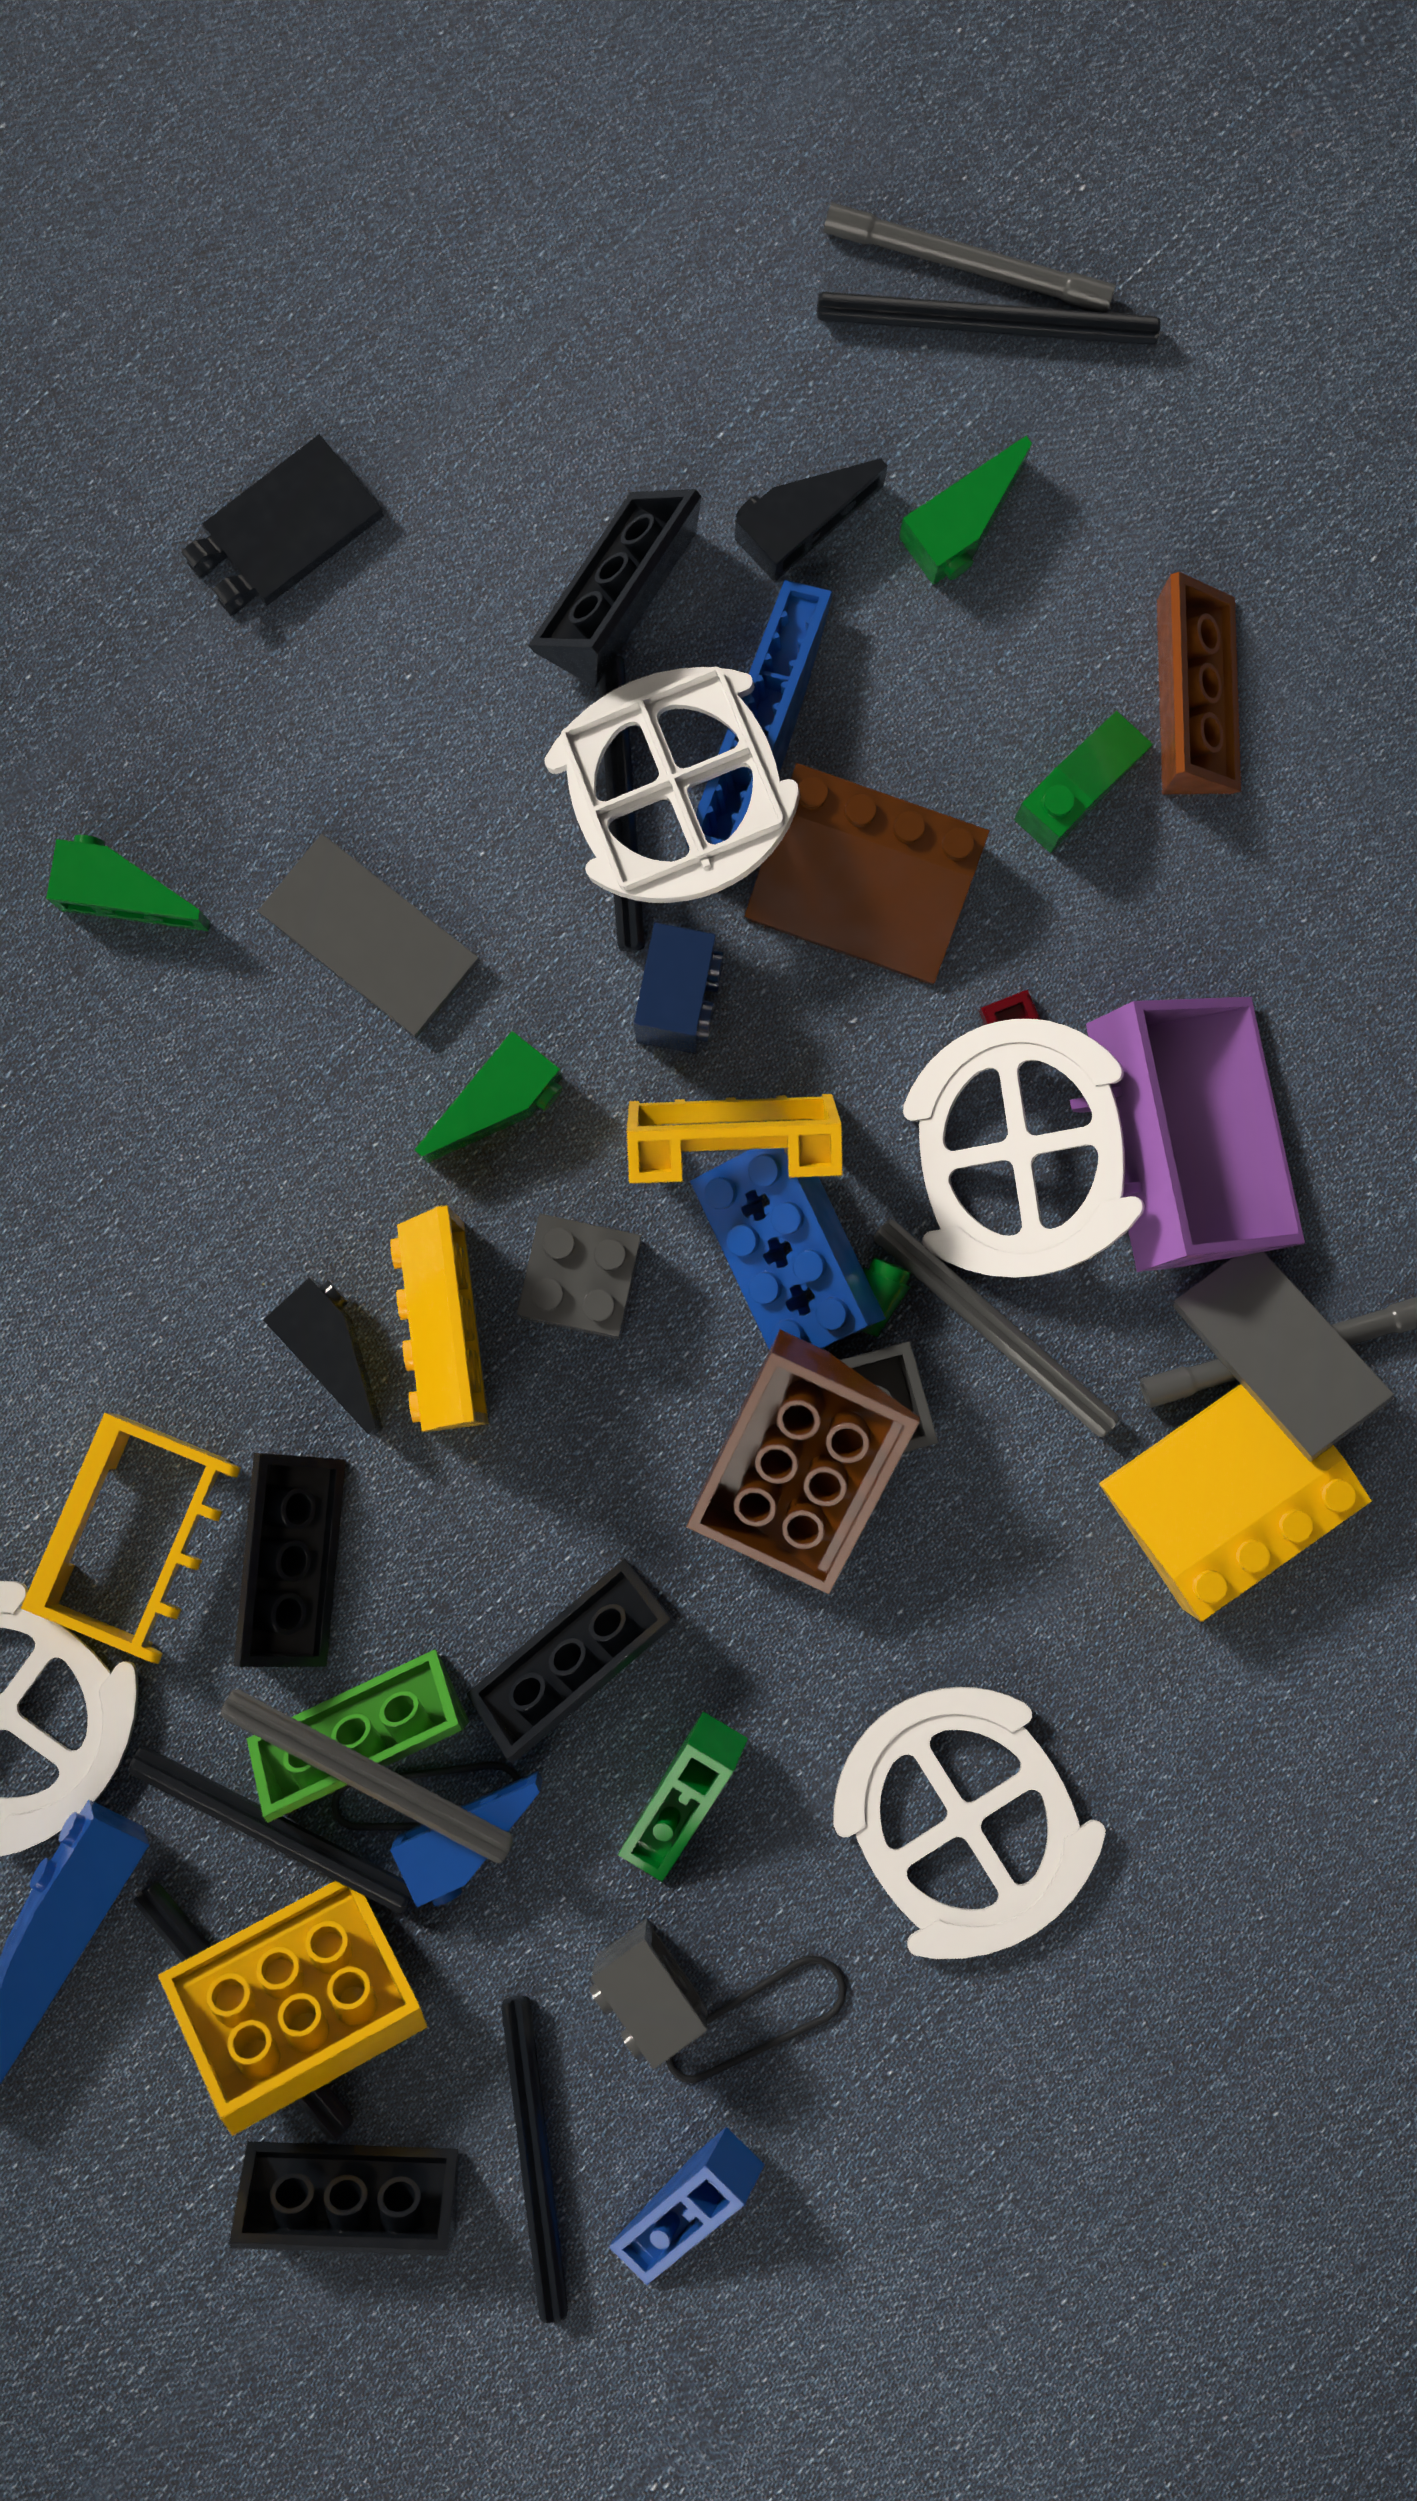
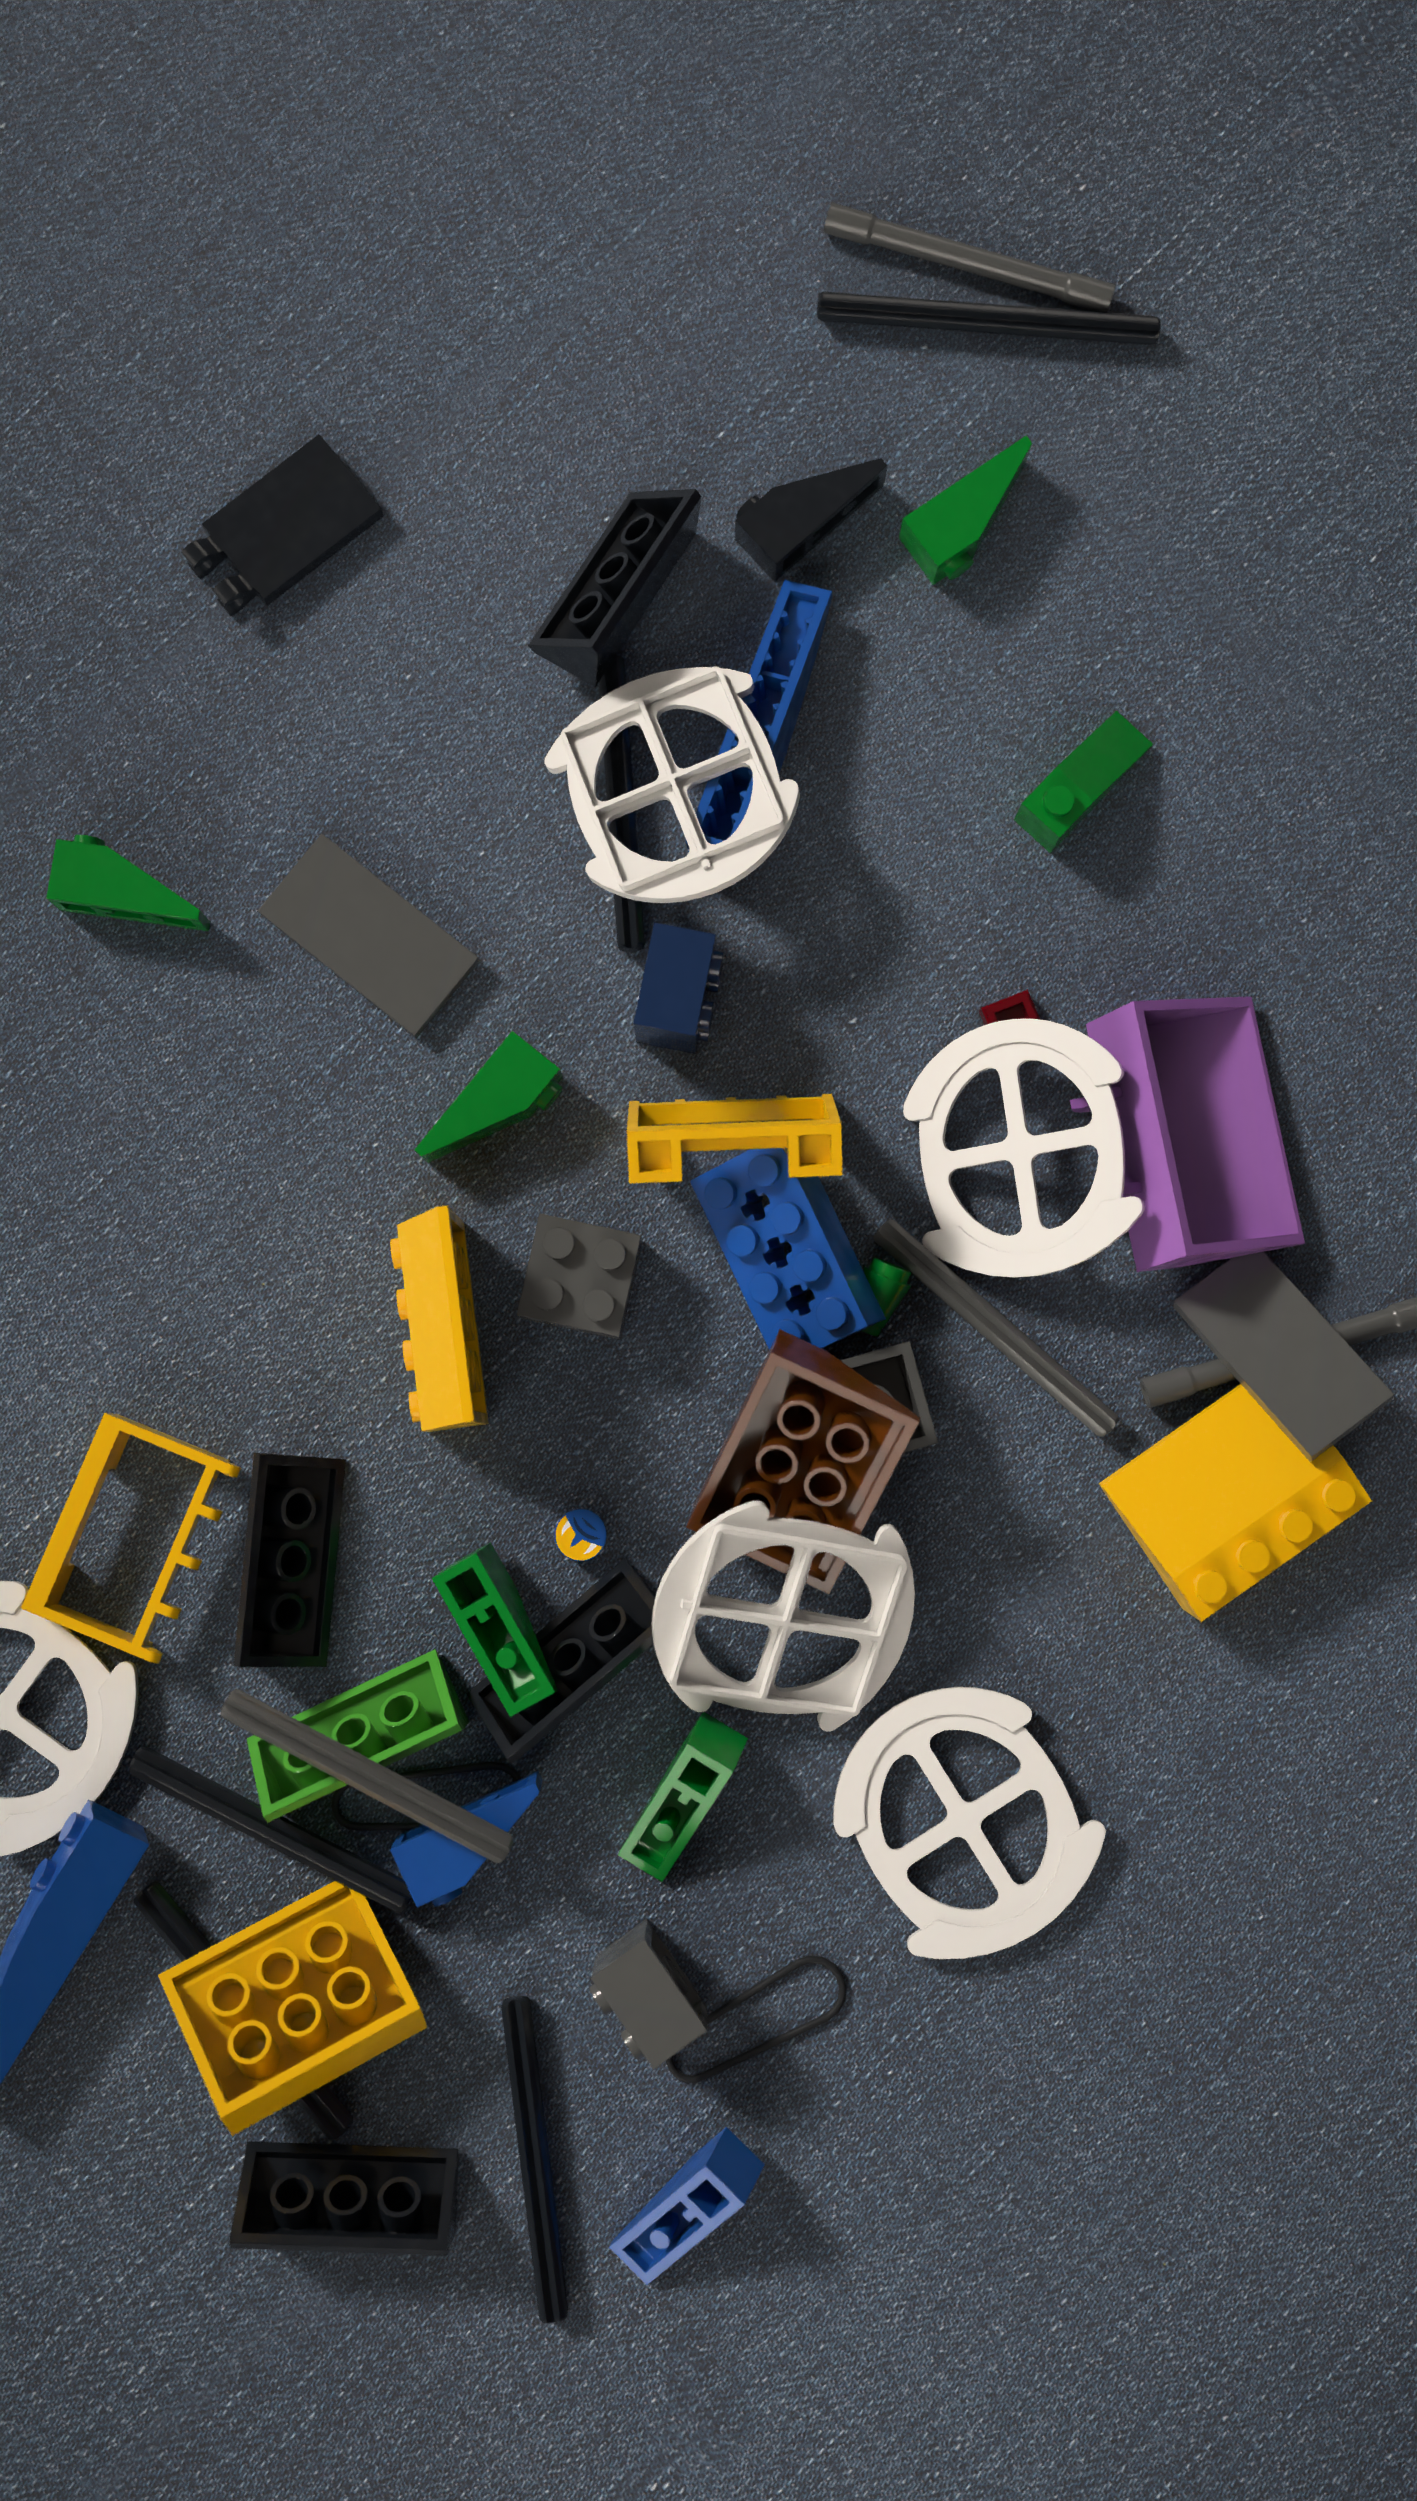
(326, 1342): black slope -> none
(496, 1627): none -> green slope
(580, 1535): none -> tile
(746, 1528): none -> white window
(868, 875): reddish brown slope -> none
(1198, 688): dark orange slope -> none

